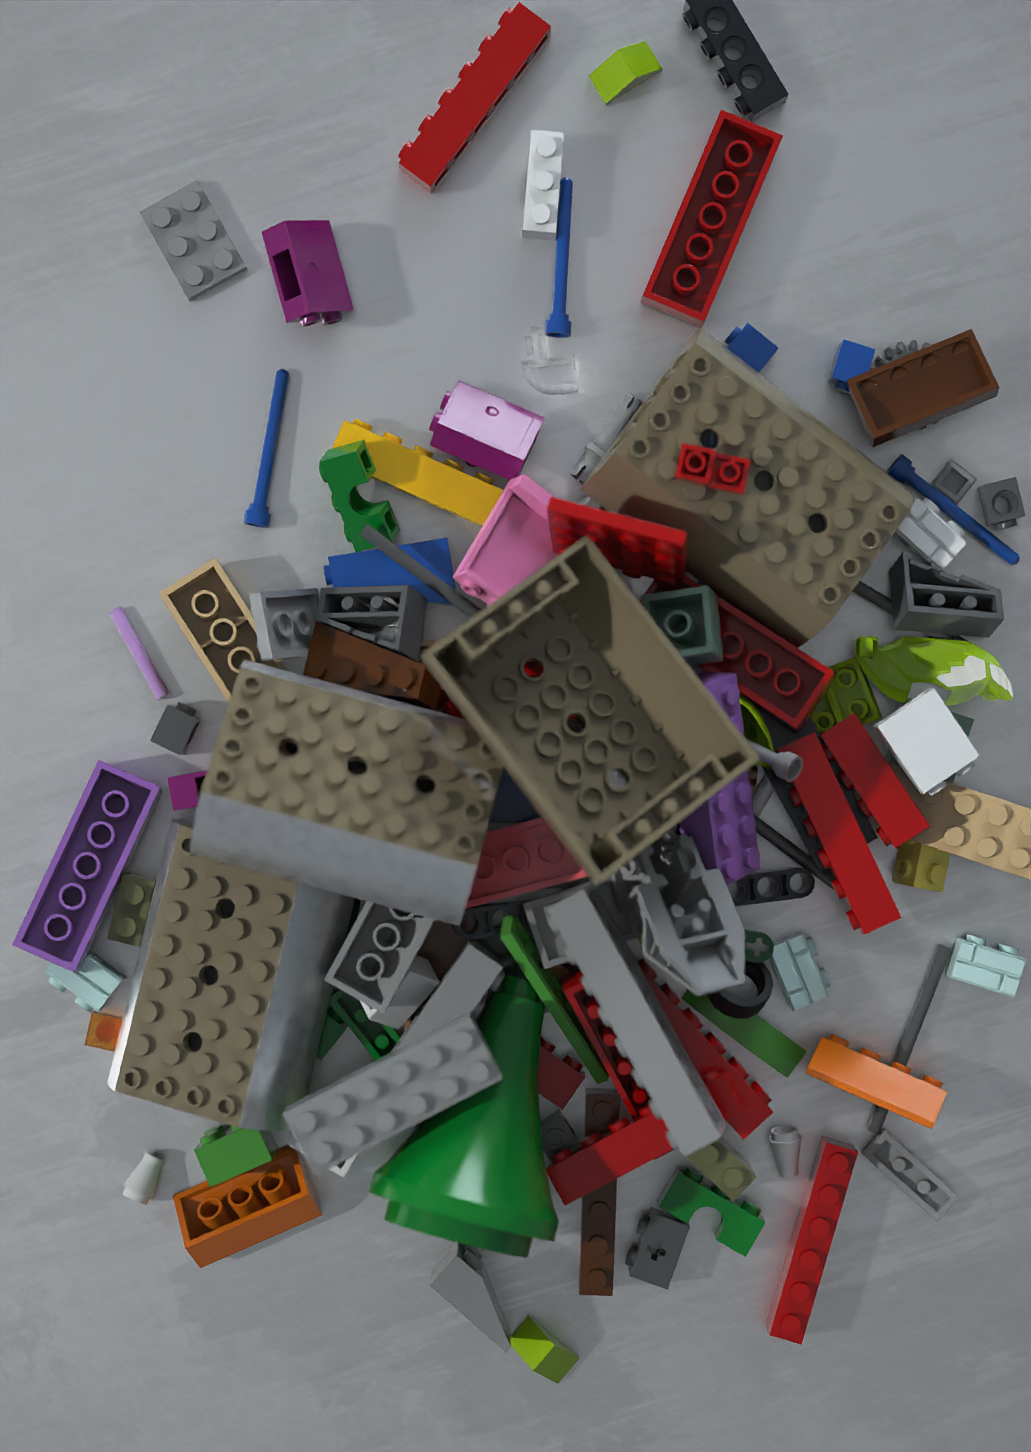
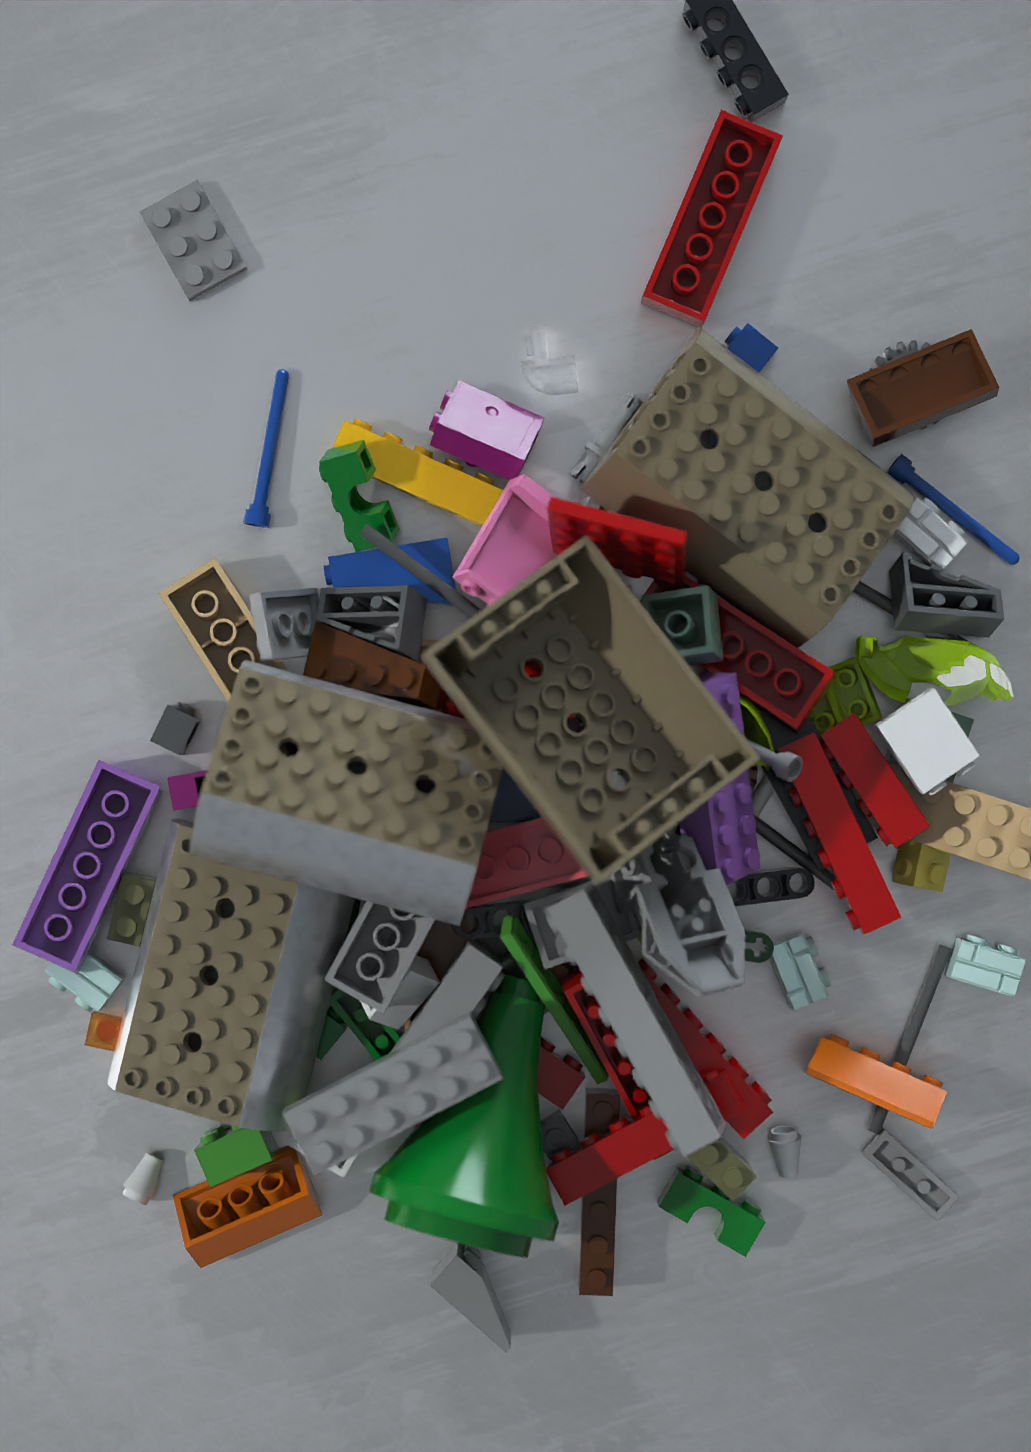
(139, 653): lavender bar -> none
(307, 271): magenta piece -> none
(474, 97): red brick -> none
(542, 1350): lime slope -> none
(543, 185): white arch -> none
(558, 322): blue piece -> none
(624, 71): lime slope -> none
(657, 1267): dark grey brick -> none
(712, 469): red slope -> none
(745, 1008): black tyre -> none
(753, 1034): bright green slope -> none
(811, 1239): red brick -> none
(849, 362): blue brick -> none
(953, 481): light grey tile -> none
(1008, 489): dark grey brick -> none

